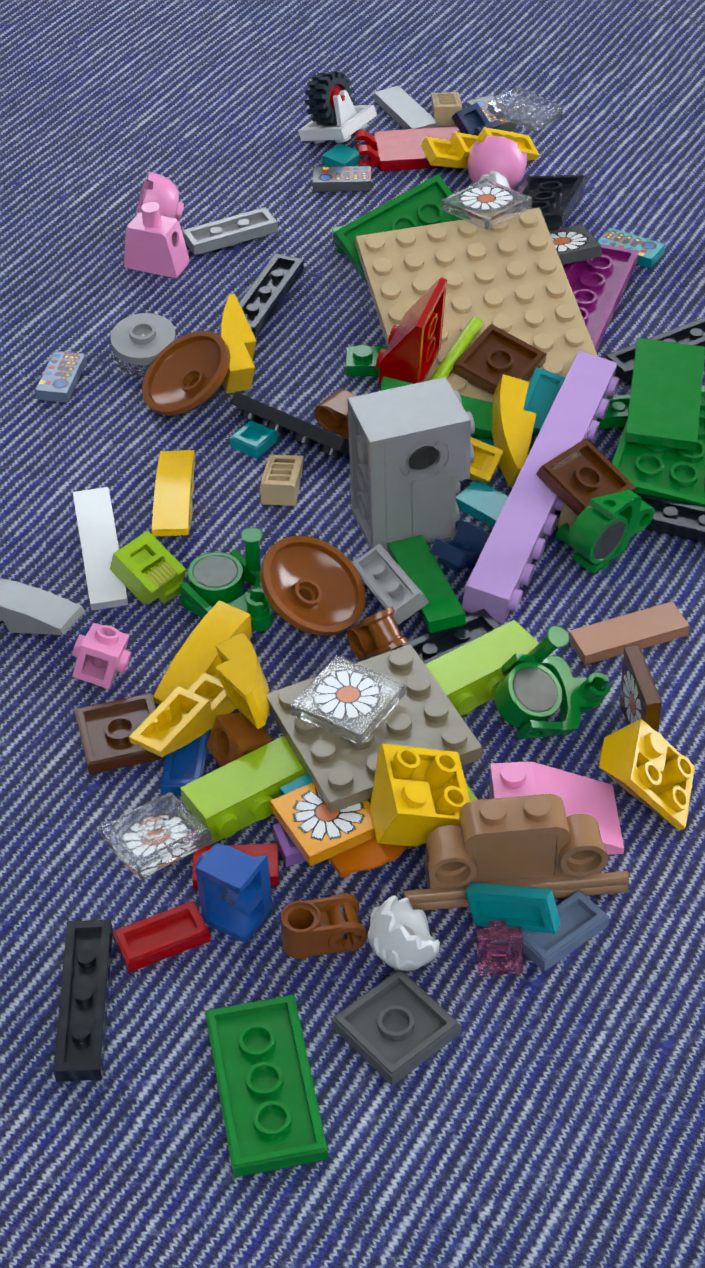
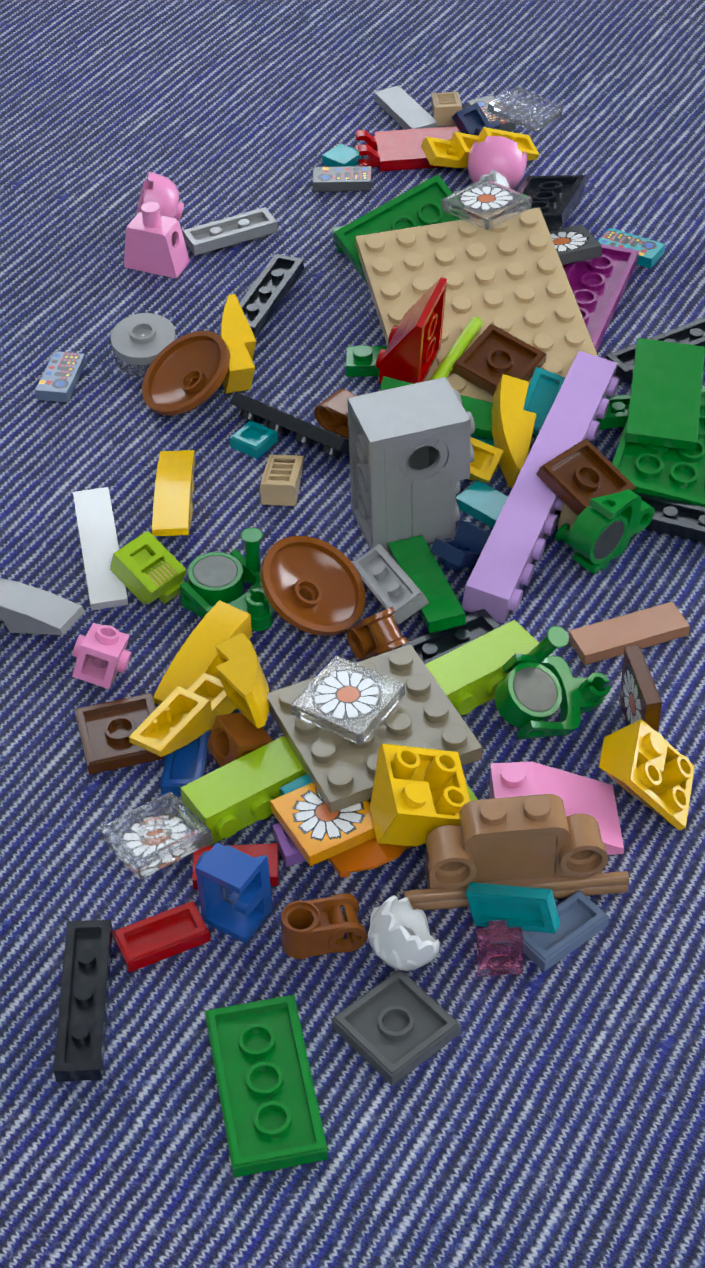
(333, 109): plate -> none

